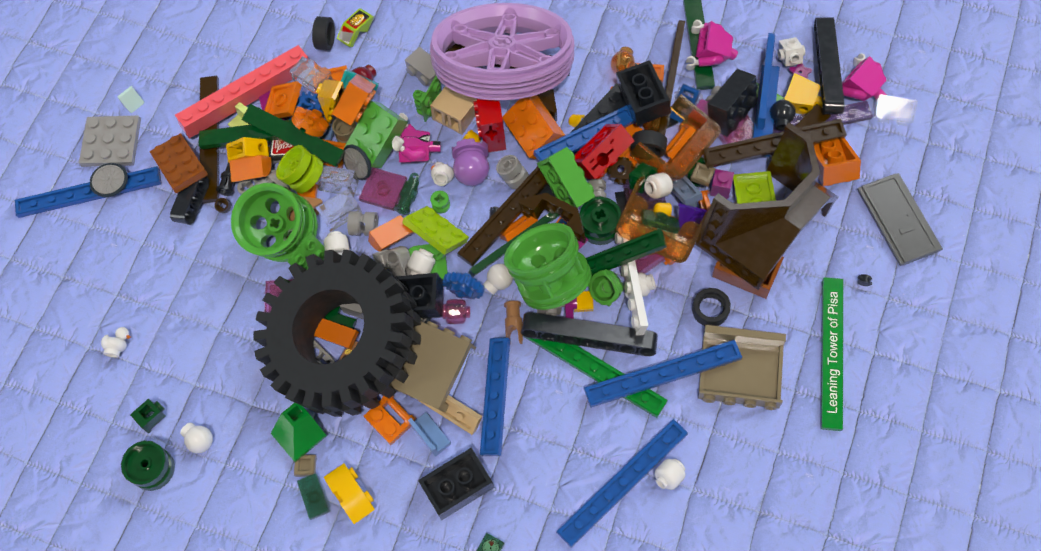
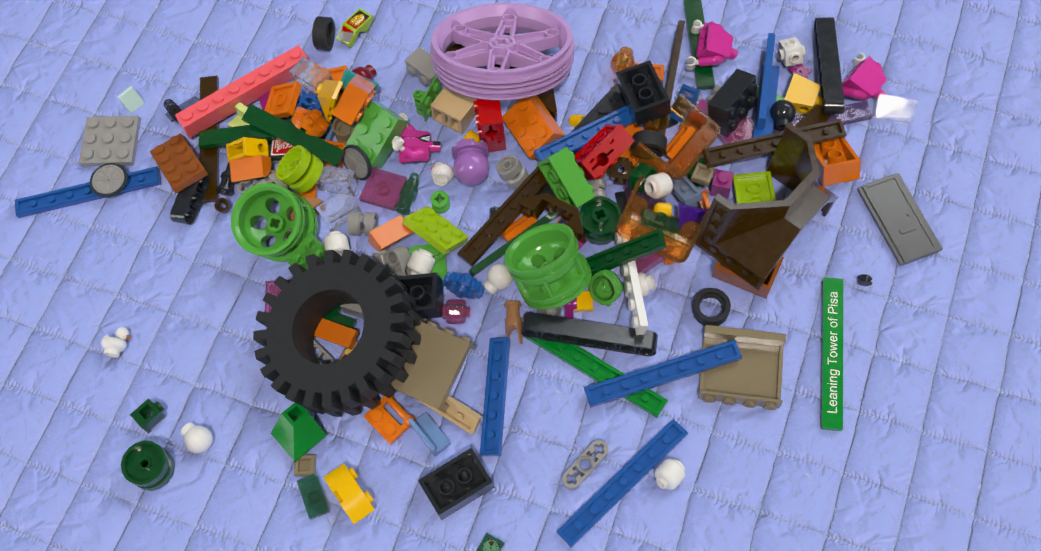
(172, 108): none -> black hinge
(571, 472): none -> light grey beam

